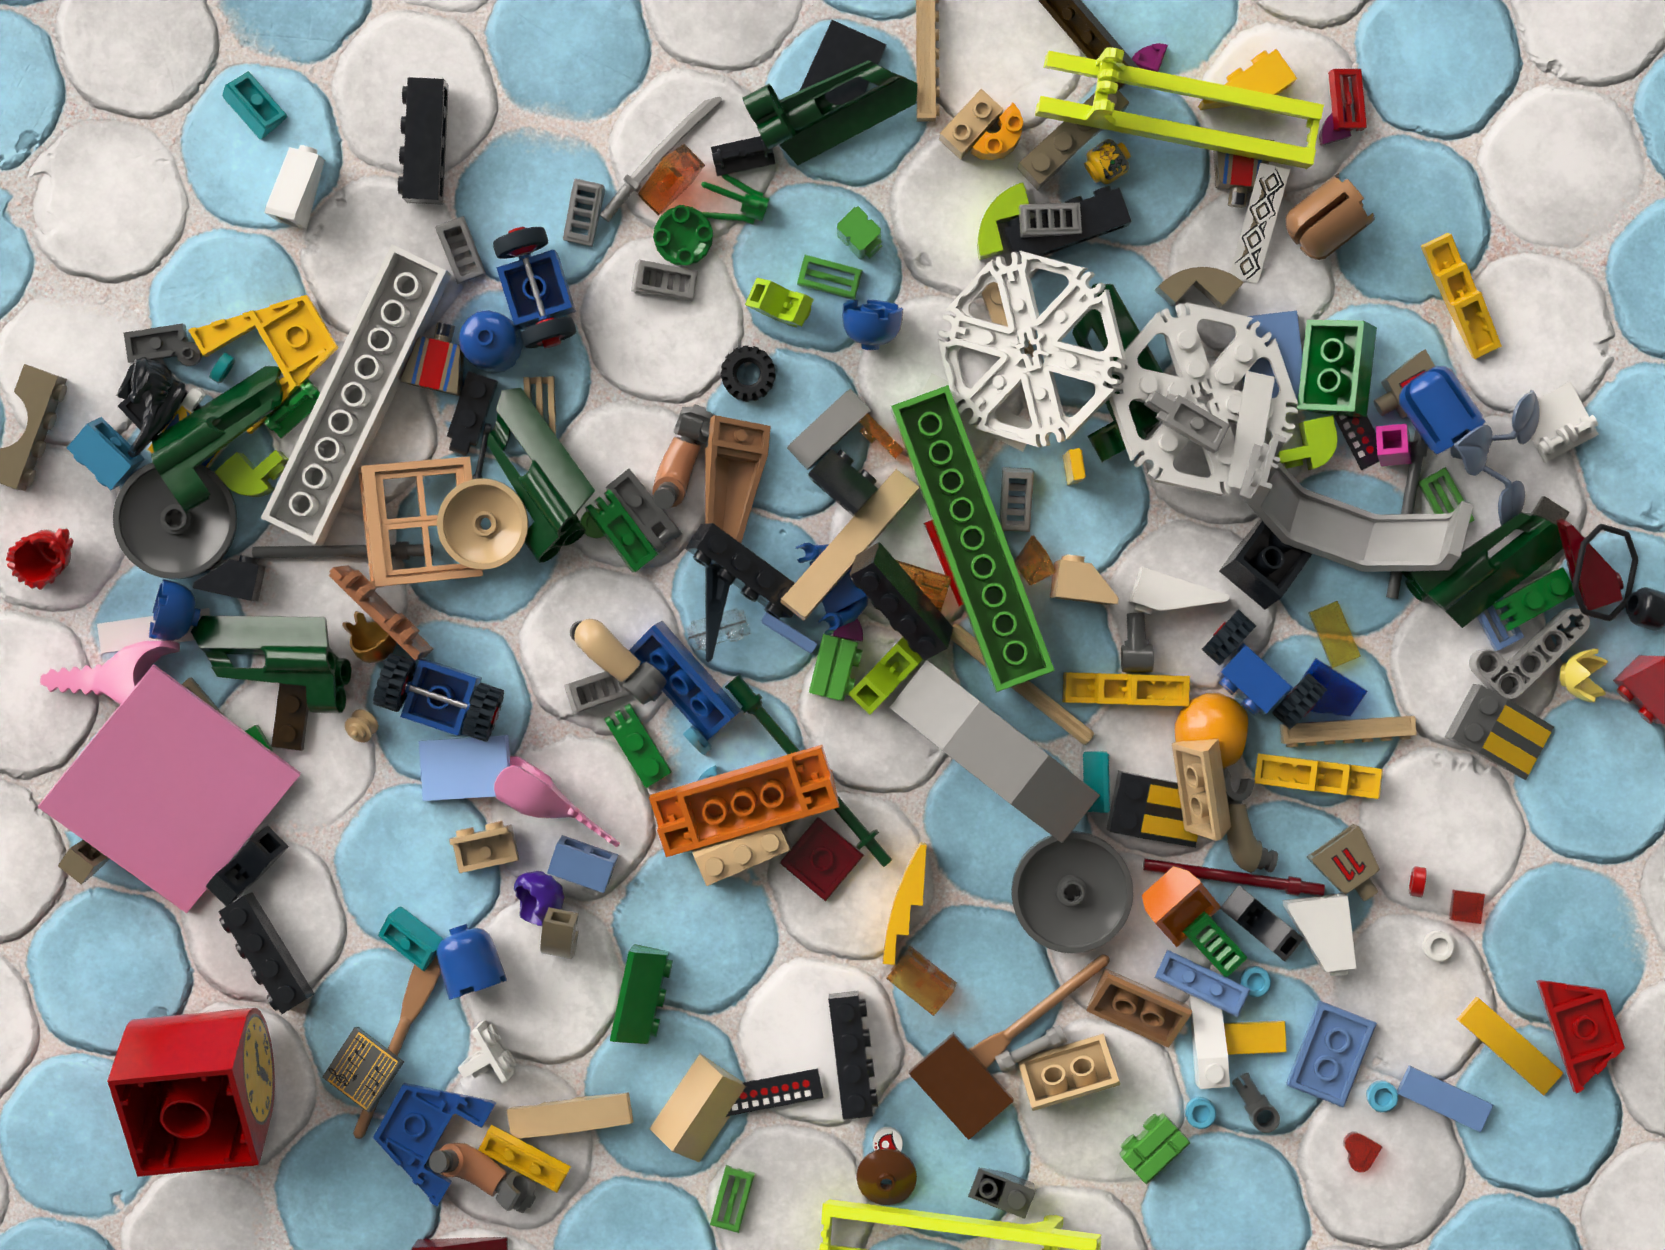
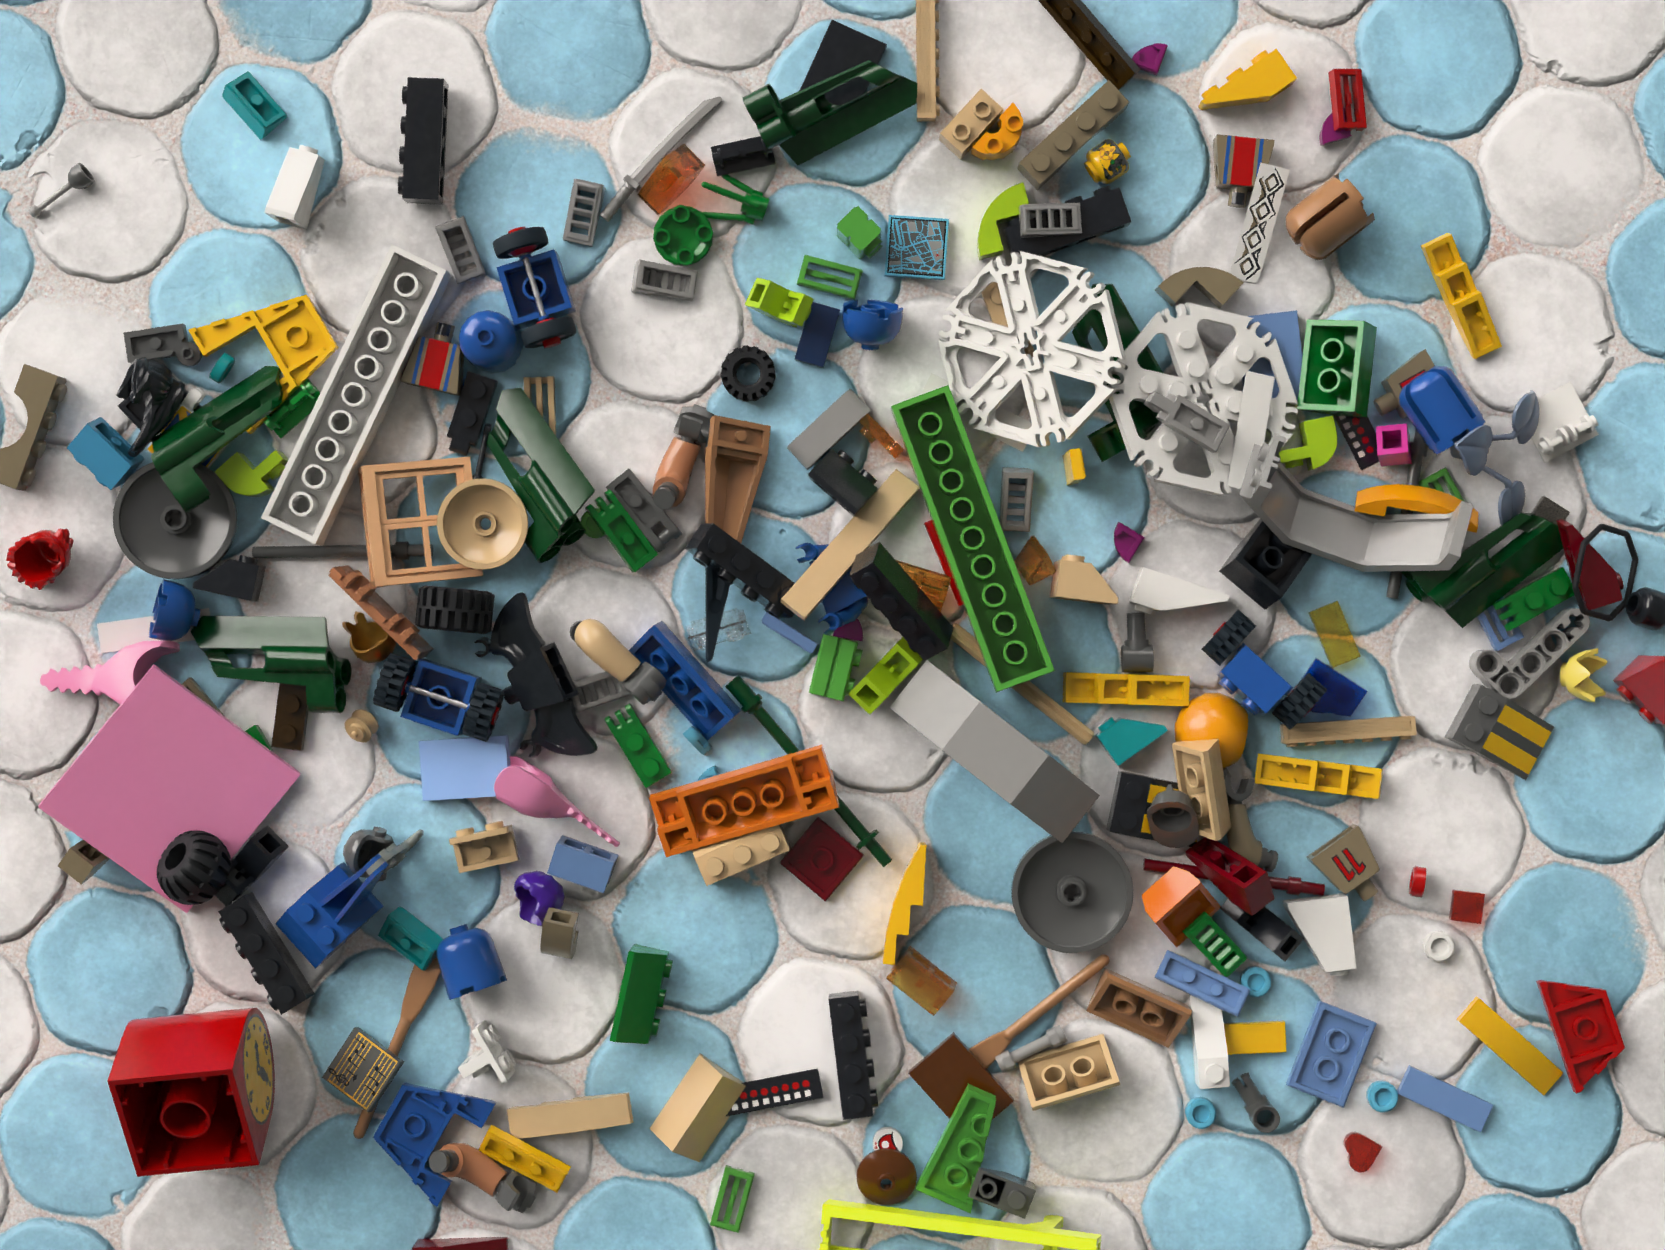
(78, 178): none -> hinge
(193, 867): none -> black wheel
(339, 905): none -> blue slope
(364, 846): none -> dark grey cap
(454, 609): none -> black tyre
(538, 681): none -> black torso
(817, 335): none -> dark blue tile
(916, 247): none -> tile
(959, 1150): none -> bright green wing
(1097, 778): teal slope -> none
(1101, 115): neon yellow piece -> none
(1126, 541): none -> magenta tile
(1126, 737): none -> teal slope
(1153, 1147): bright green brick -> none
(1173, 819): none -> dark grey piece
(1232, 874): none -> dark red slope
(1409, 497): none -> light orange slope

